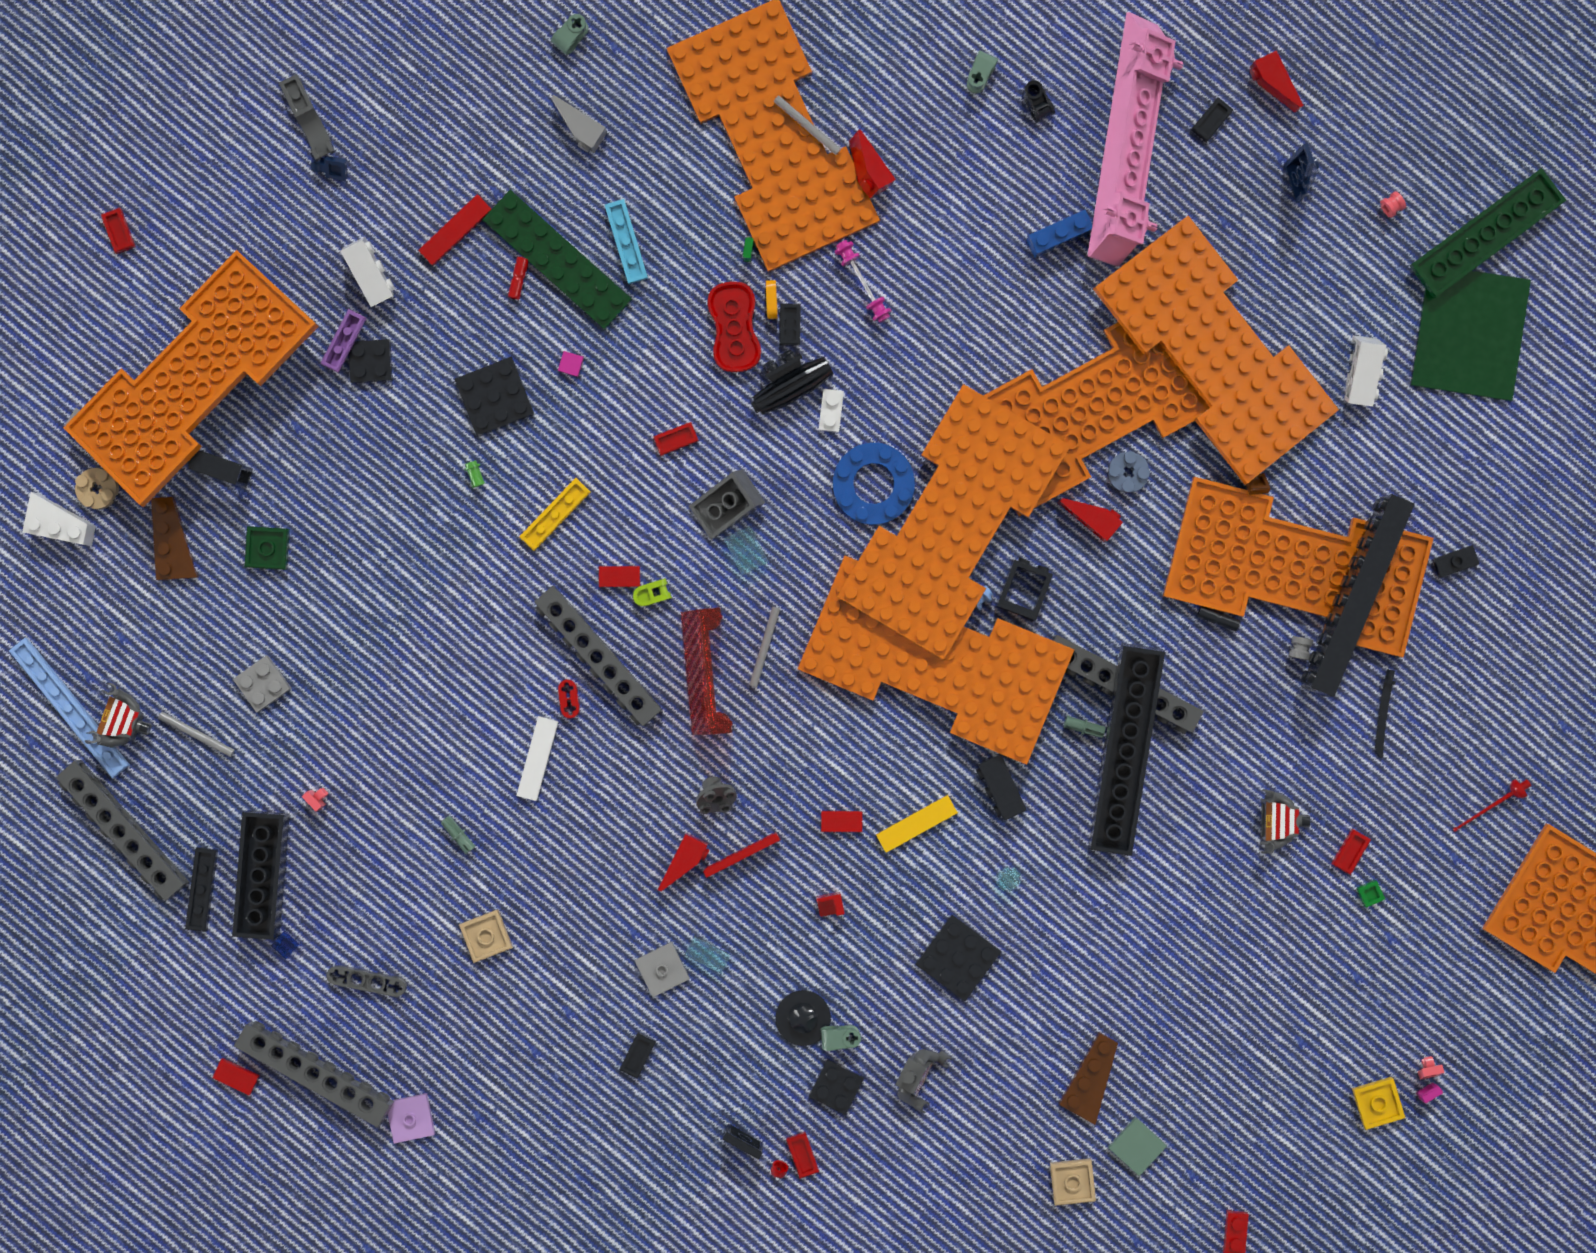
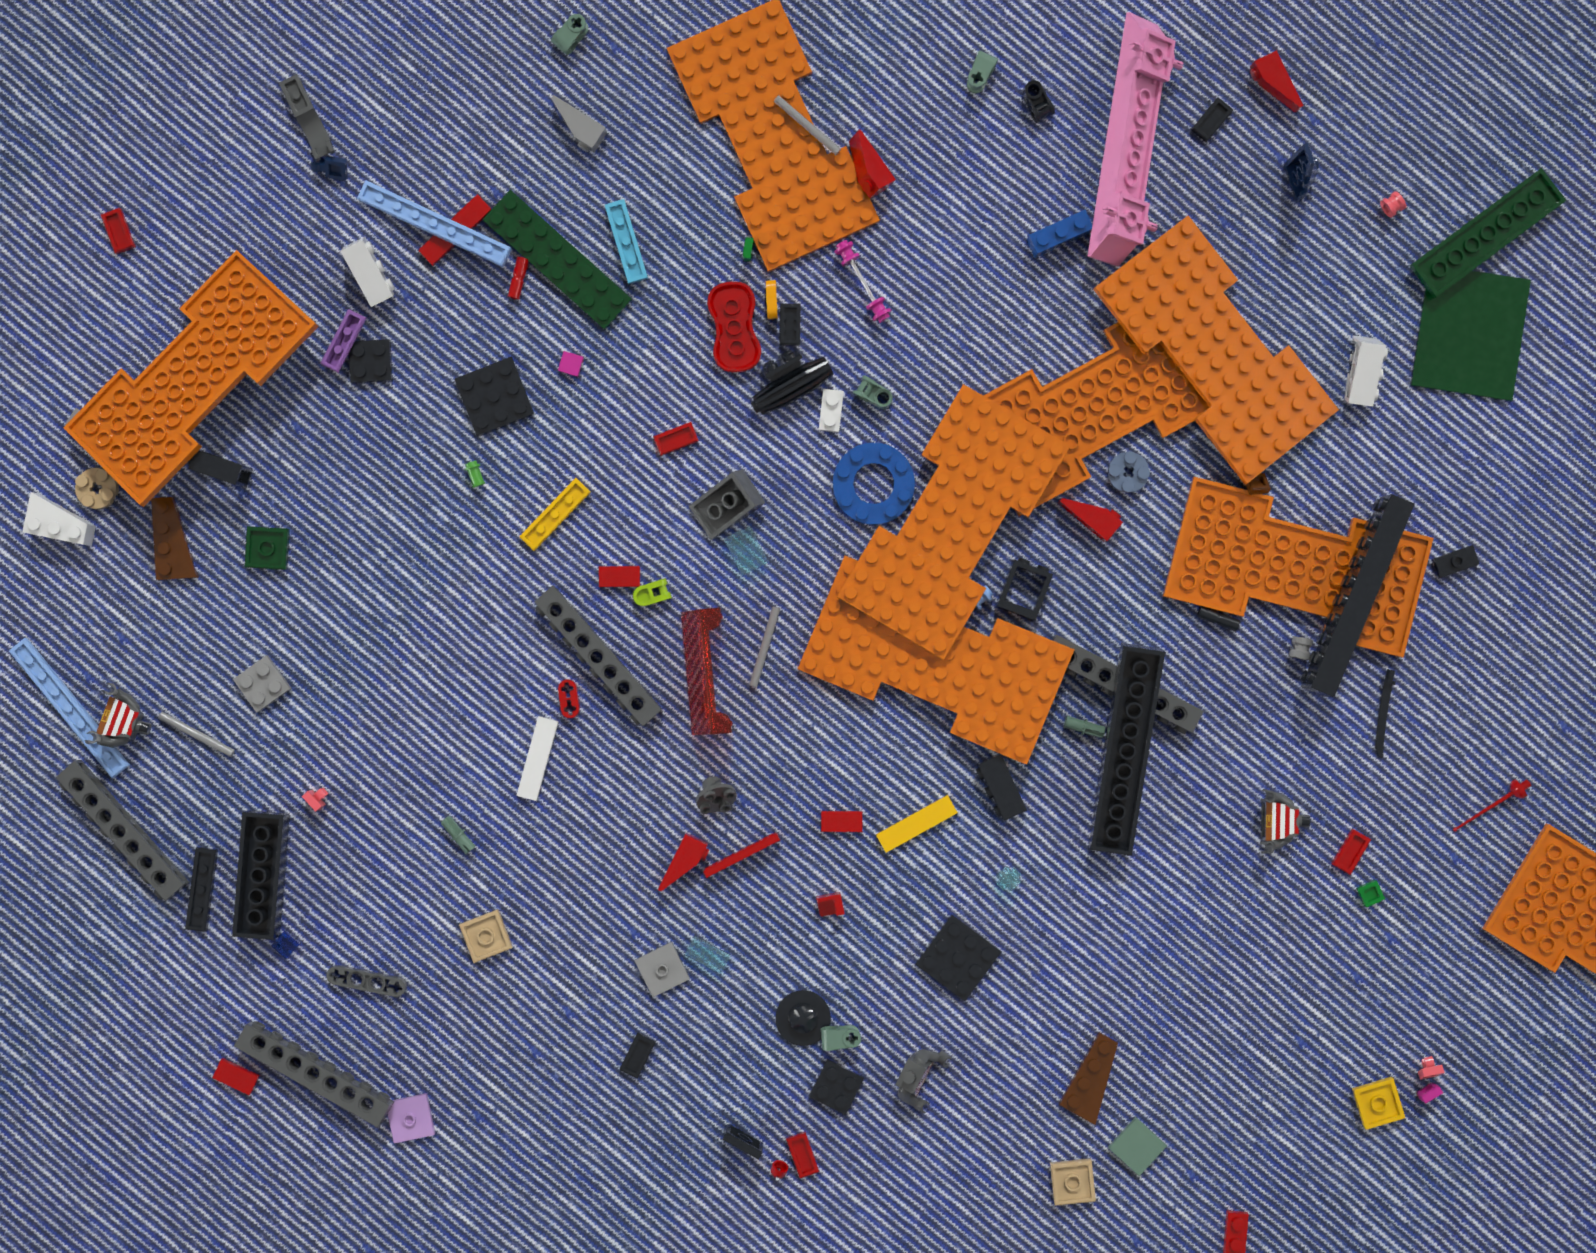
(434, 223): none -> light blue tile
(872, 393): none -> sand green piece

